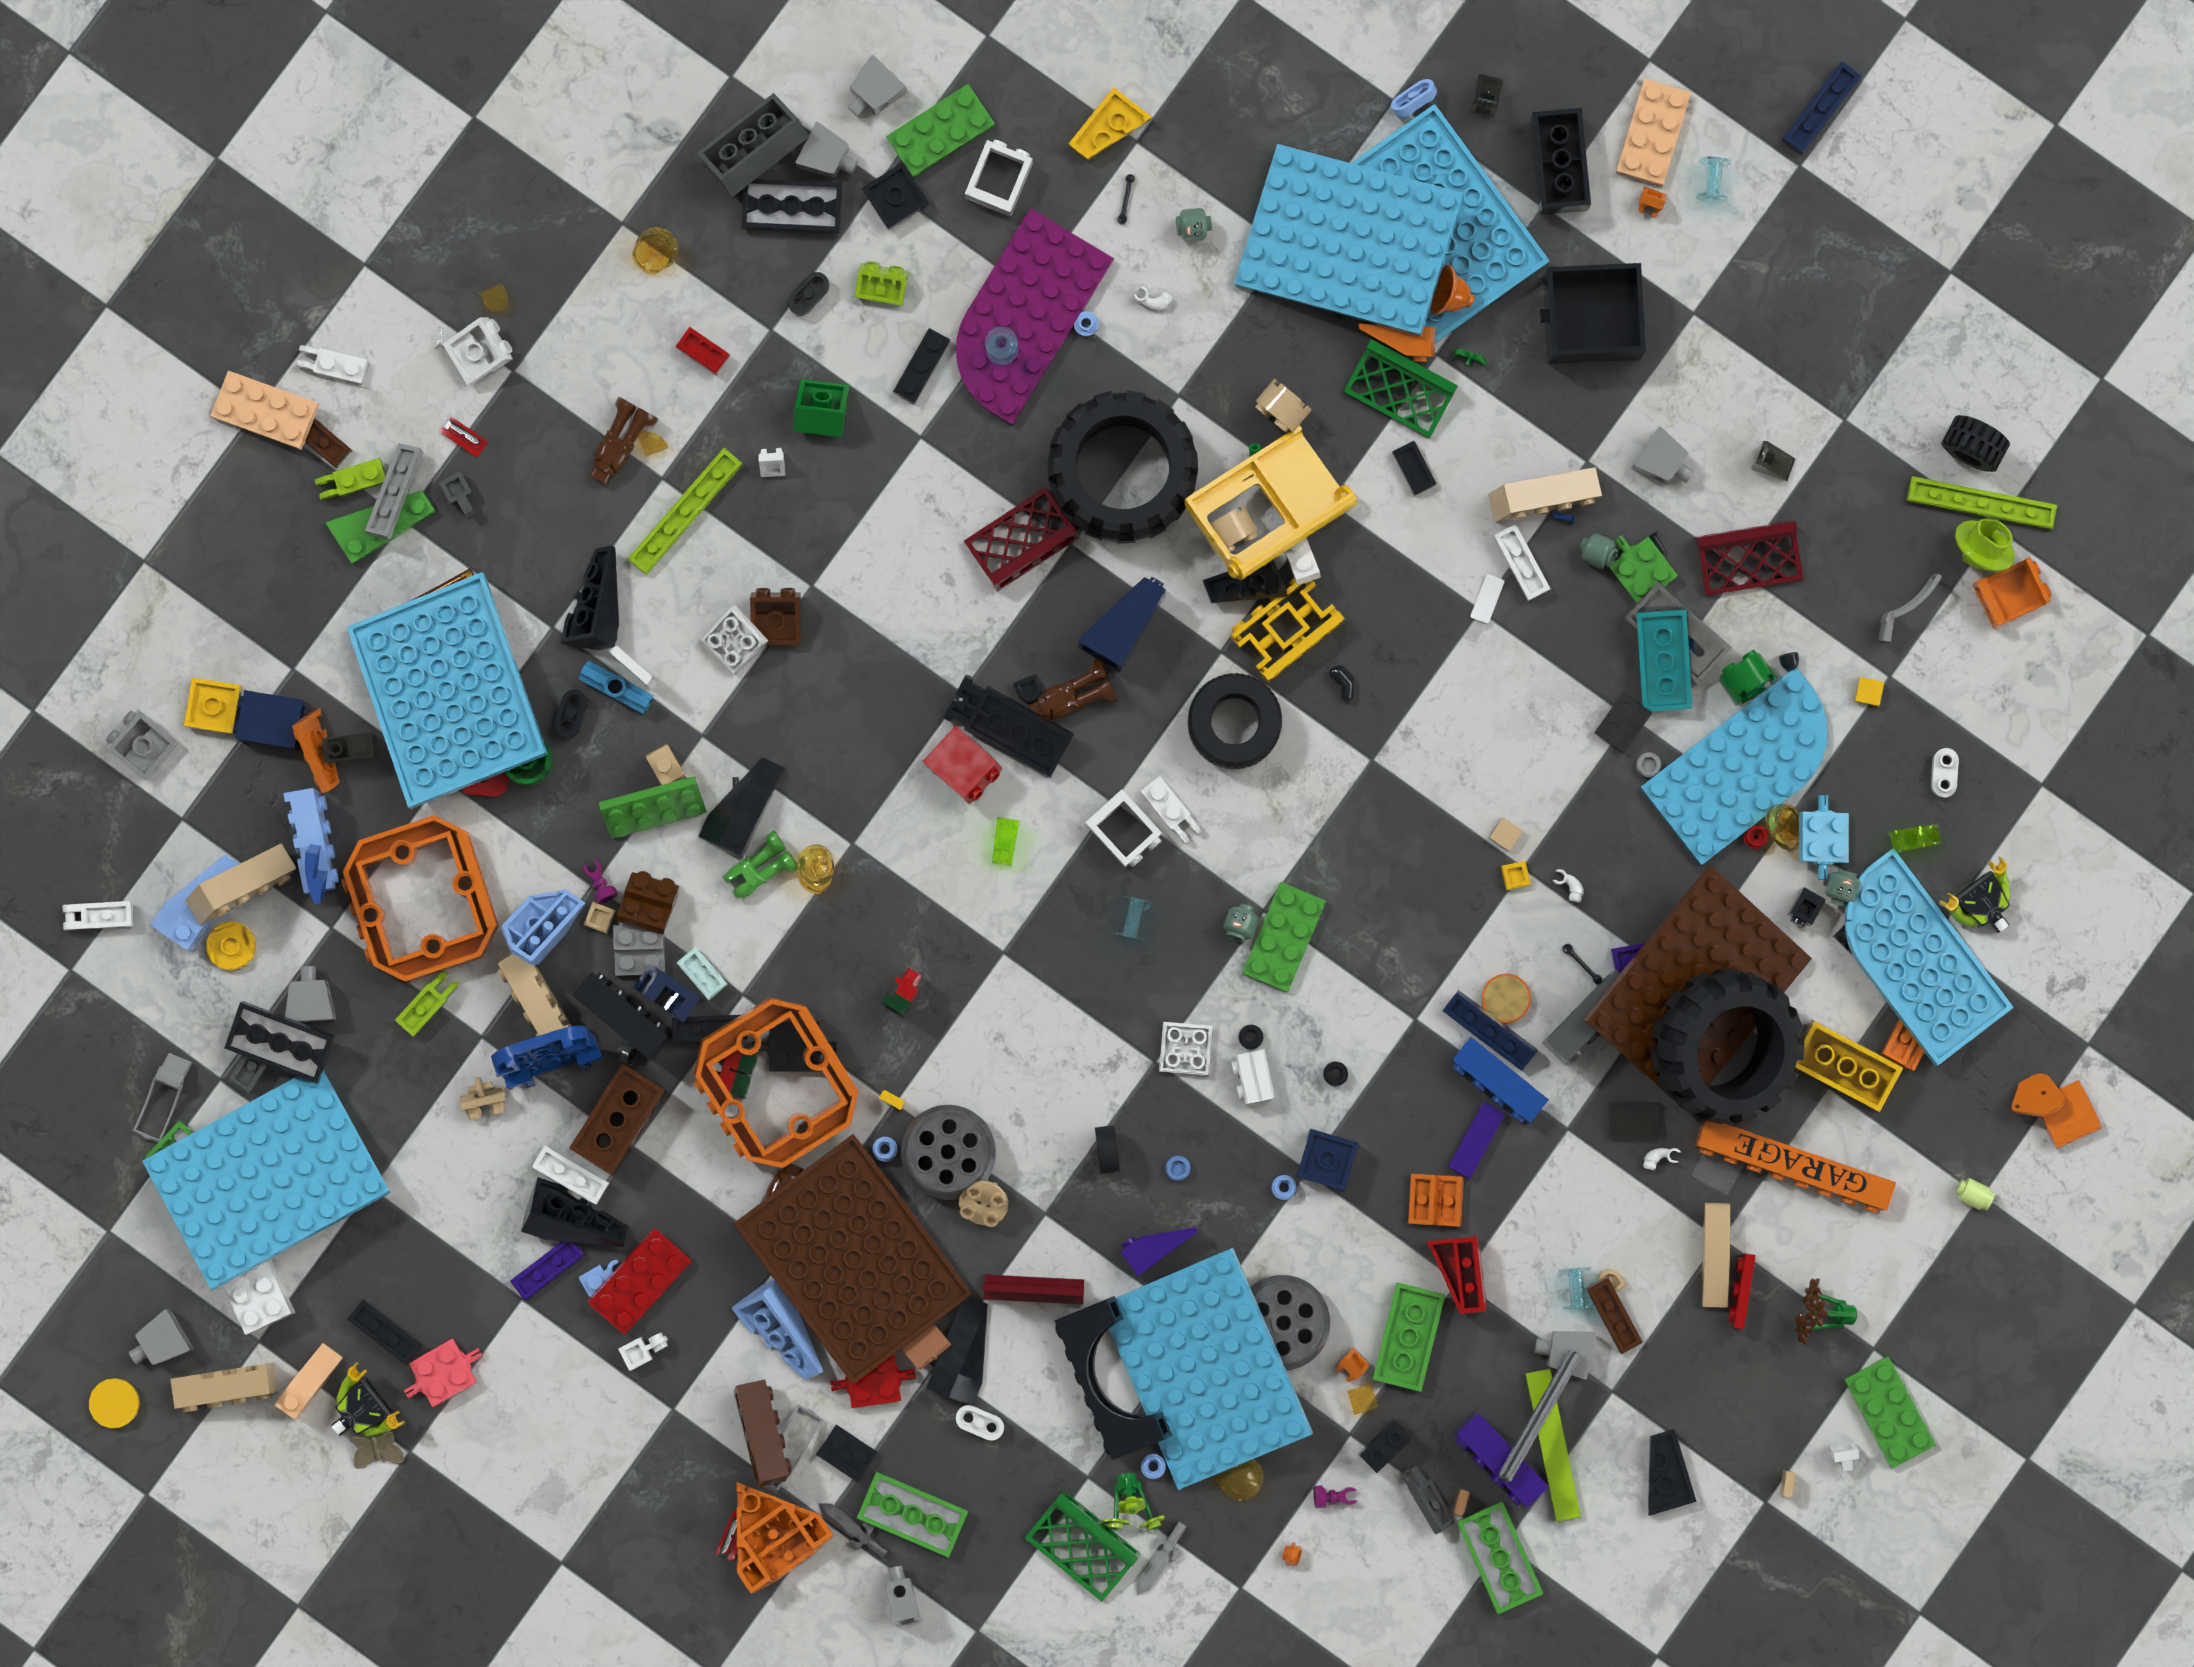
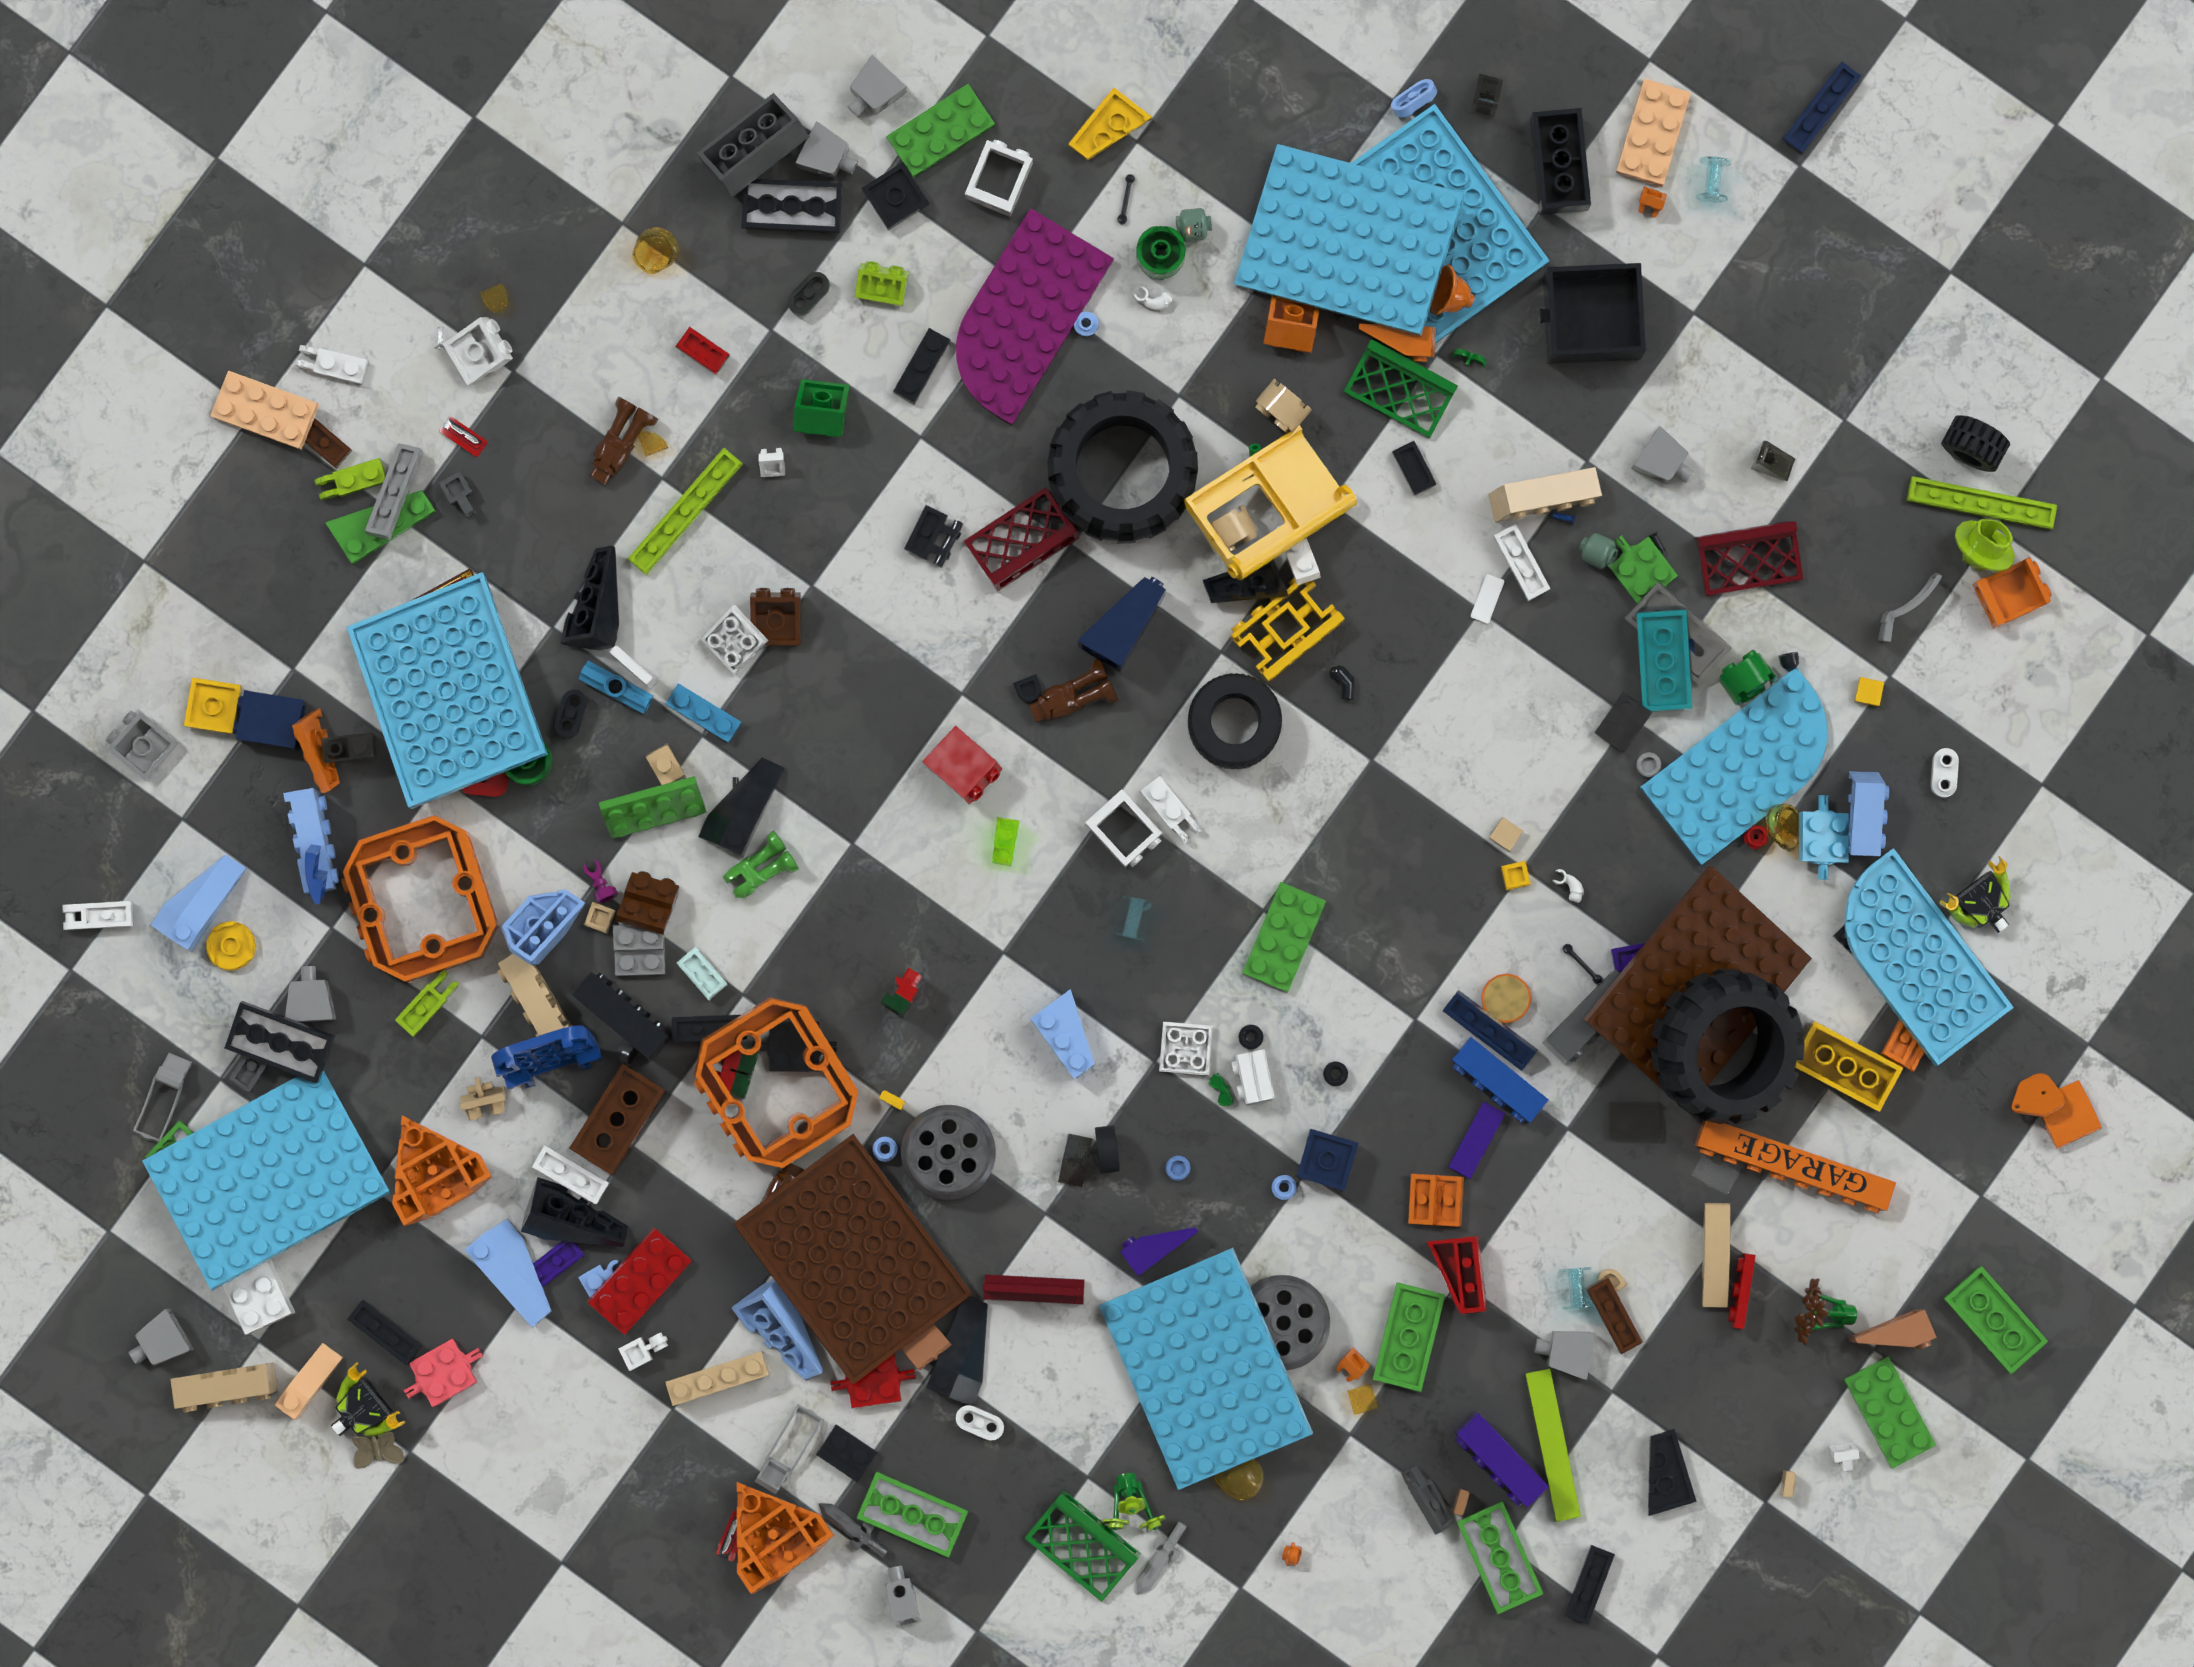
(114, 1403): yellow tile -> none
(240, 884): tan wedge -> none
(433, 1173): none -> orange wedge
(507, 1264): none -> light blue wedge
(681, 1000): dark blue panel -> none
(703, 713): none -> dark azure plate
(717, 1378): none -> tan brick
(761, 1433): reddish brown brick -> none
(815, 868): clear yellow hat -> none
(926, 533): none -> black plate
(983, 1203): tan plate -> none
(1005, 354): clear light blue piece -> none
(1009, 726): black hinge -> none
(1064, 1033): none -> light blue wedge
(1075, 1160): none -> clear smoke slope
(1120, 1430): black arch -> none
(1153, 1474): light blue plate -> none
(1160, 238): none -> green brick
(1225, 1097): none -> green piece
(1240, 923): sand green head -> none
(1291, 325): none -> orange slope
(1321, 1498): magenta piece -> none
(1385, 1446): black brick -> none
(1539, 1416): dark grey axle -> none
(1589, 1584): none -> black plate
(1655, 1155): white arm -> none
(1812, 901): black brick -> none
(1842, 887): sand green head -> none
(1867, 813): none -> light blue wedge
(1907, 1330): none -> nougat slope
(1915, 838): clear neon green leg -> none
(1975, 1194): yellowish green brick -> none
(1995, 1320): none -> bright green plate

